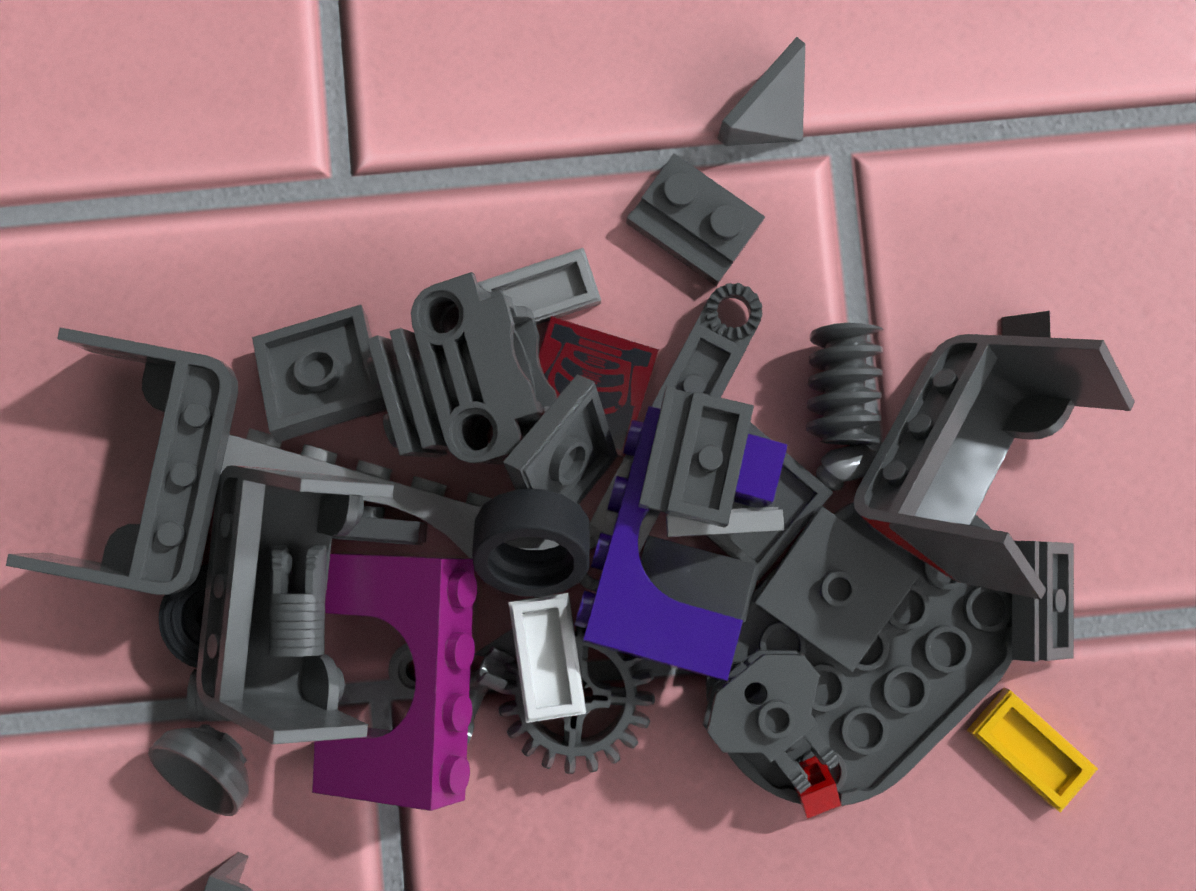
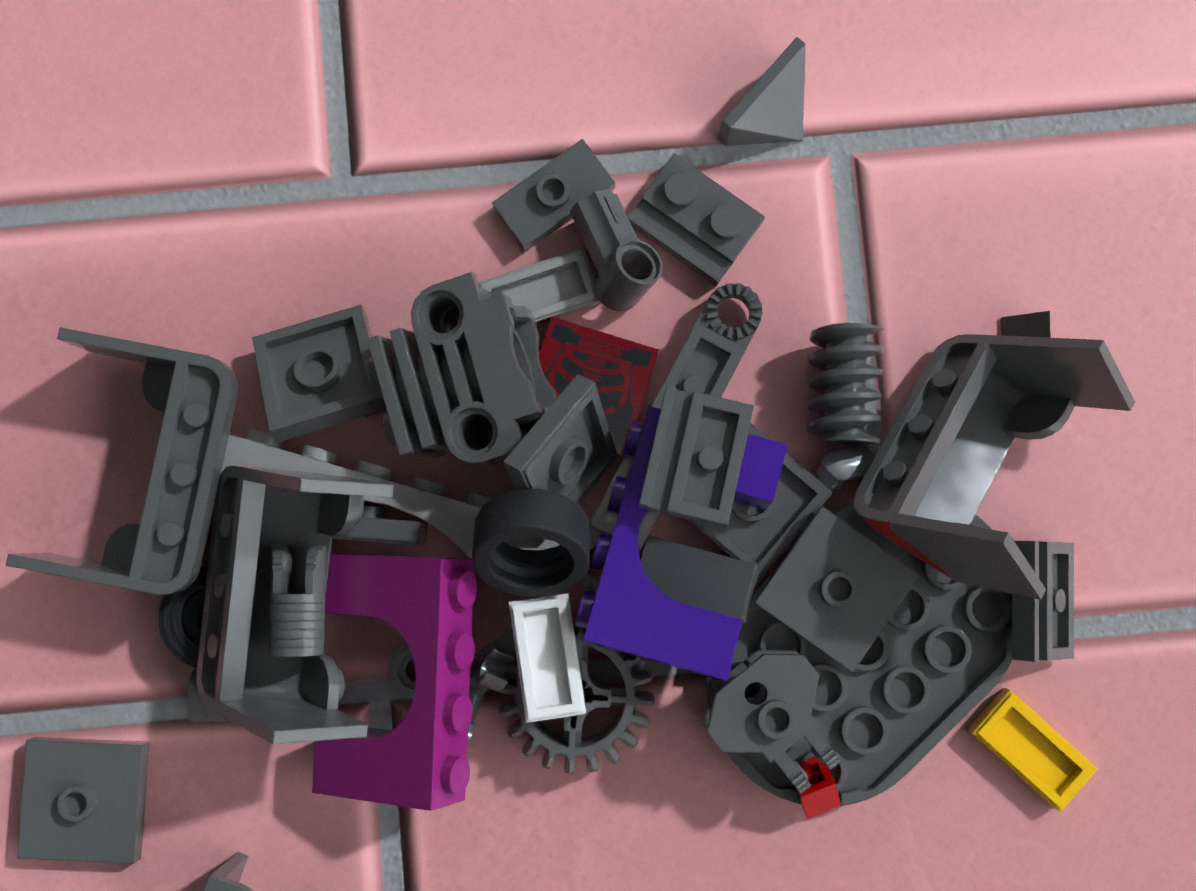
(83, 800): none -> dark grey plate
(203, 767): dark grey piece -> none
(546, 197): none -> dark grey plate
(623, 261): none -> dark grey piece
(741, 521): light grey tile -> none

